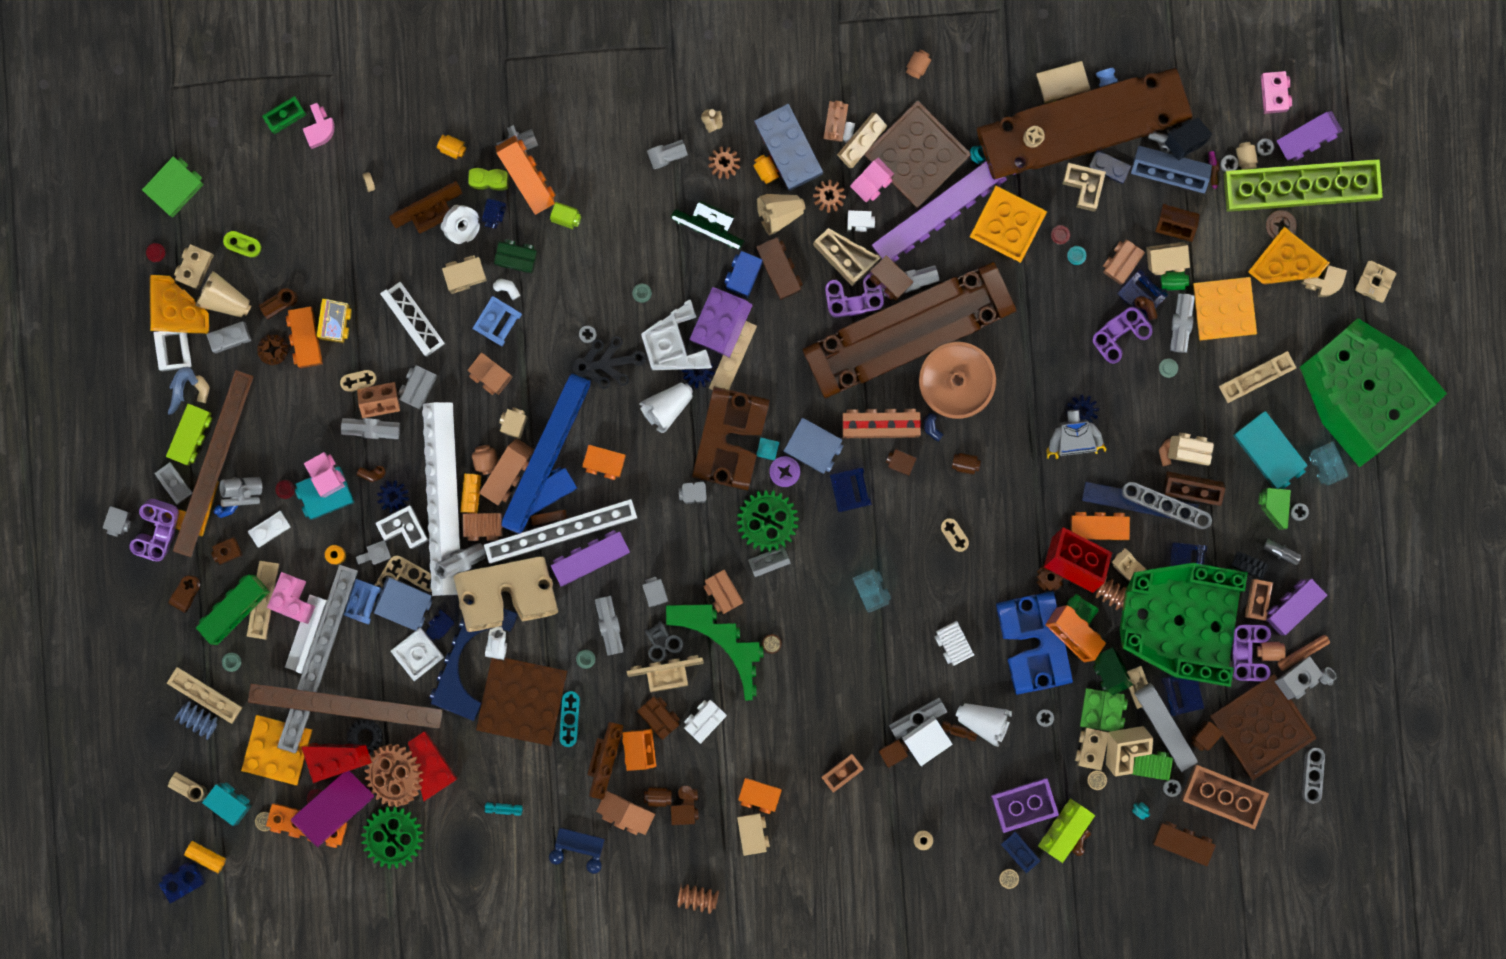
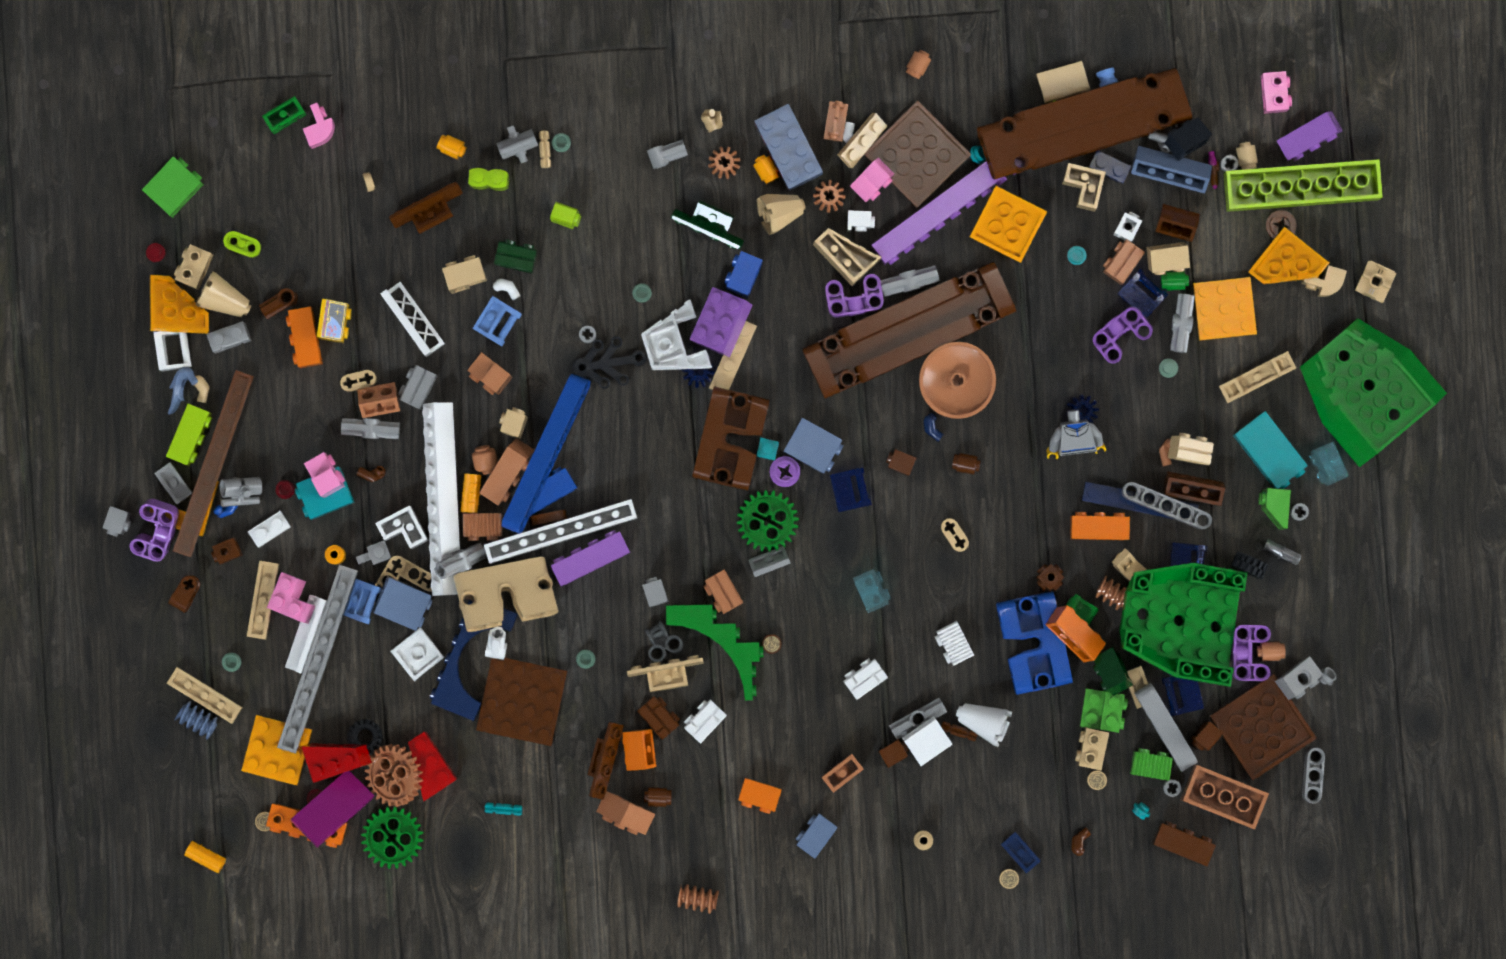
(184, 886): clear blue brick -> none
(186, 787): tan piece -> none
(227, 803): teal brick -> none
(232, 609): green brick -> none
(280, 354): reddish brown gear -> none
(344, 706): reddish brown plate -> none
(396, 502): clear blue gear -> none
(440, 625): clear blue brick -> none
(453, 217): white plate -> none
(493, 213): clear blue brick -> none
(525, 175): orange brick -> none
(544, 149): none -> tan axle
(561, 142): none -> sand green plate
(575, 705): teal beam -> none
(578, 843): dark blue gear -> none
(604, 461): orange brick -> none
(609, 625): light grey piece -> none
(666, 405): white cone -> none
(686, 812): reddish brown brick -> none
(693, 493): light grey brick -> none
(752, 834): tan brick -> none
(779, 268): reddish brown brick -> none
(816, 835): none -> sand blue brick
(865, 678): none -> white brick
(881, 425): nougat brick -> none
(890, 278): reddish brown brick -> none
(1024, 805): medium lavender brick -> none
(1035, 132): tan wheel -> none
(1051, 718): light grey bush -> none
(1060, 234): dark red plate -> none
(1066, 830): lime brick -> none
(1078, 559): red brick -> none
(1124, 746): tan brick -> none
(1133, 220): none -> white brick
(1147, 305): reddish brown arm -> none
(1258, 599): nougat brick -> none
(1268, 143): light grey bush -> none
(1295, 606): medium lavender brick -> none
(1303, 652): nougat axle -> none

